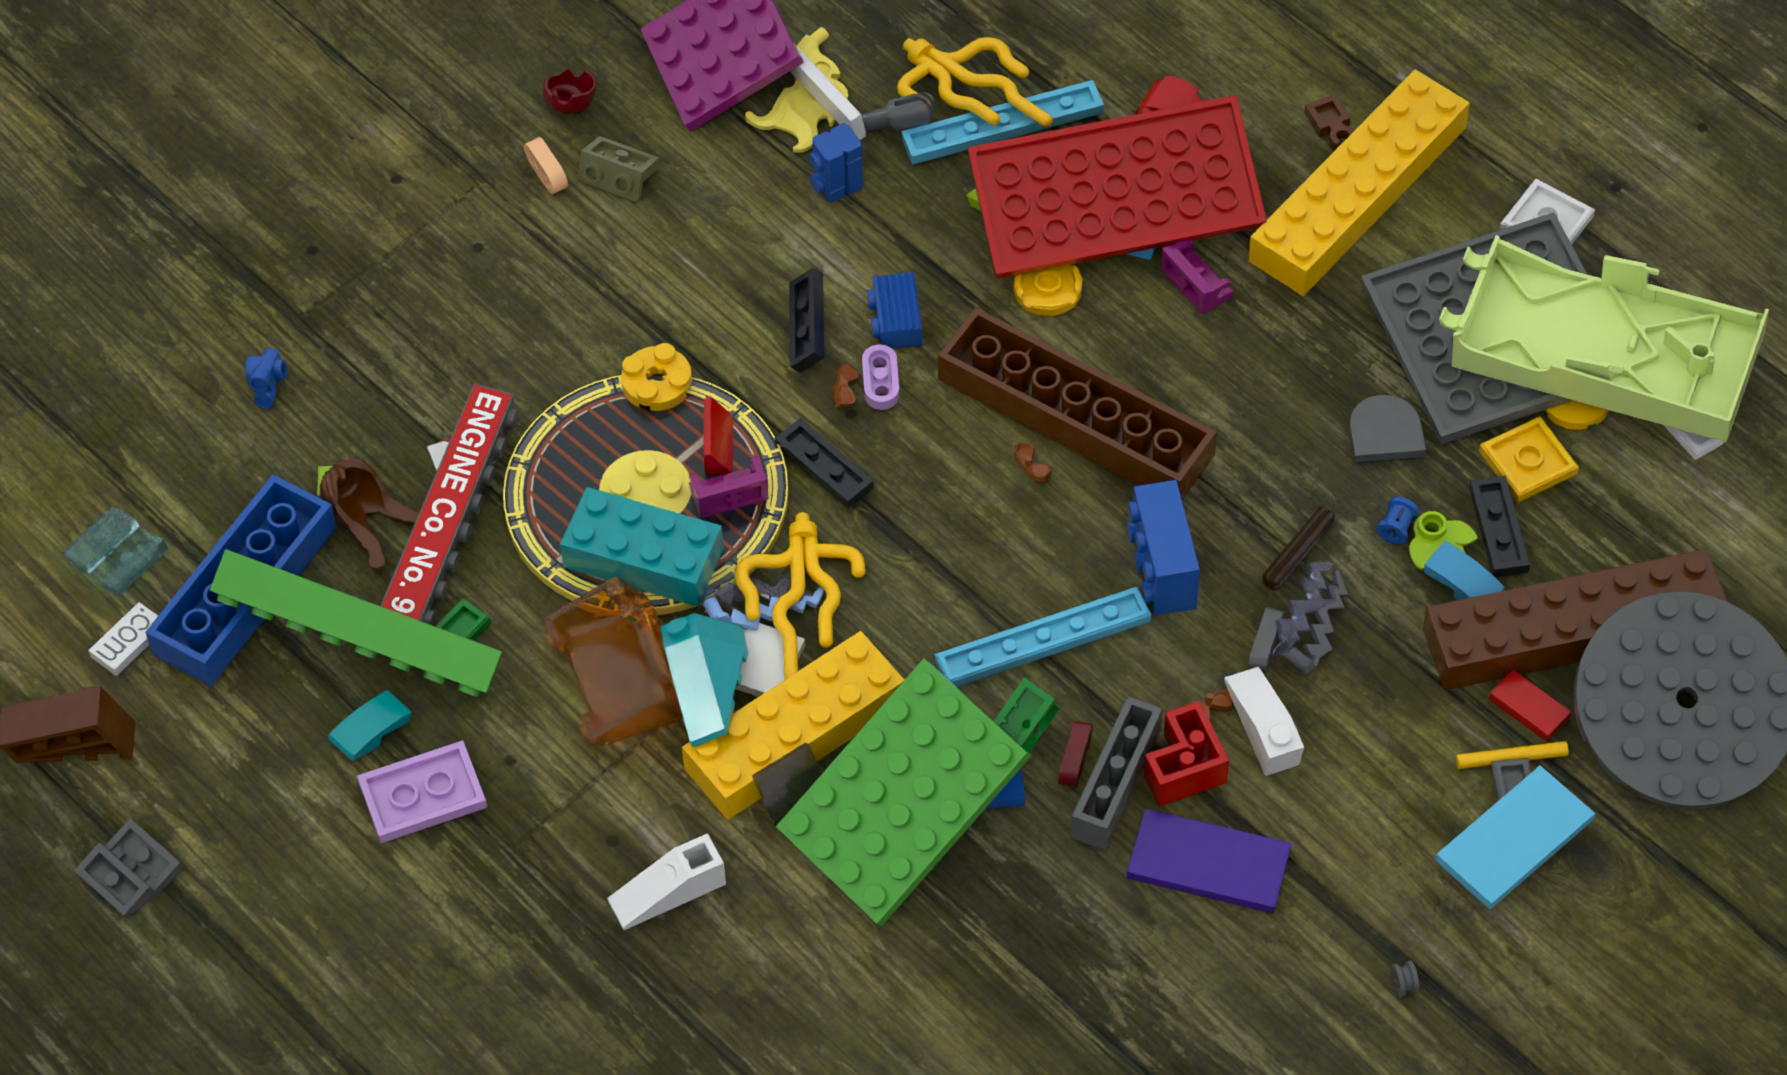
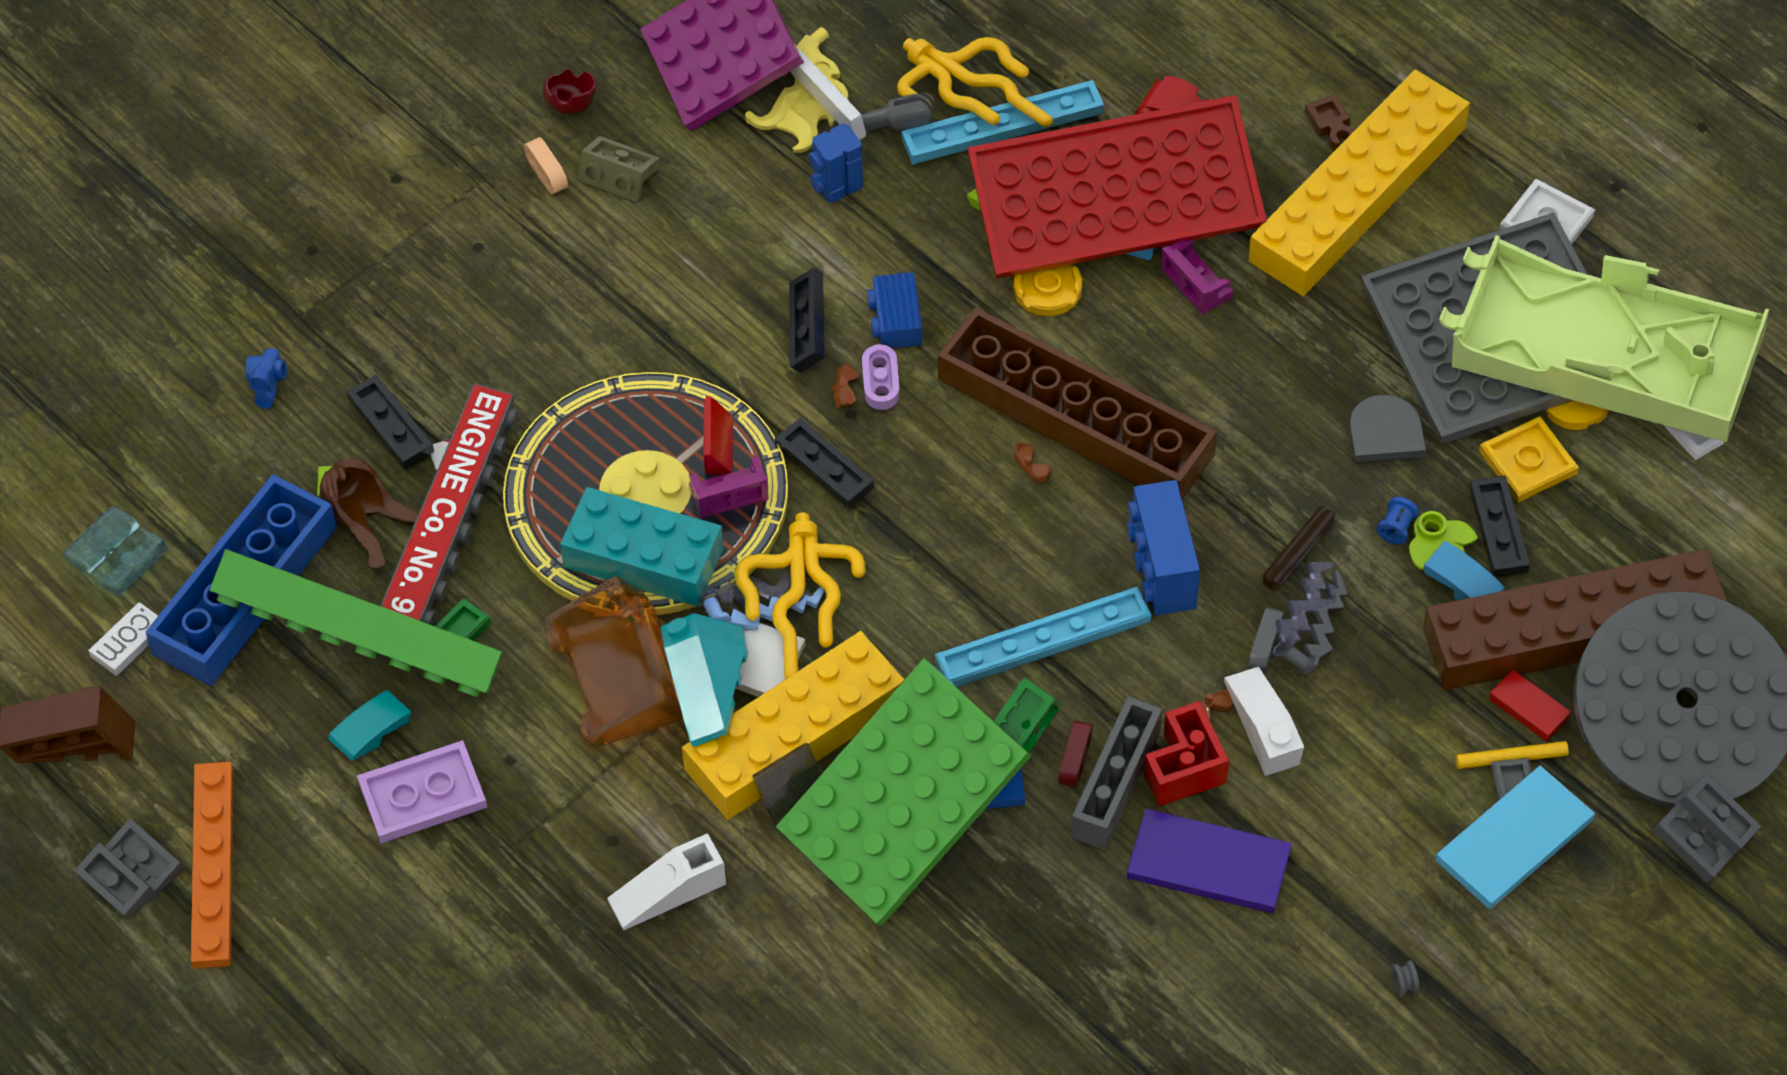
(212, 865): none -> orange plate
(390, 422): none -> black plate
(656, 360): yellow plate -> none
(1706, 828): none -> dark grey slope

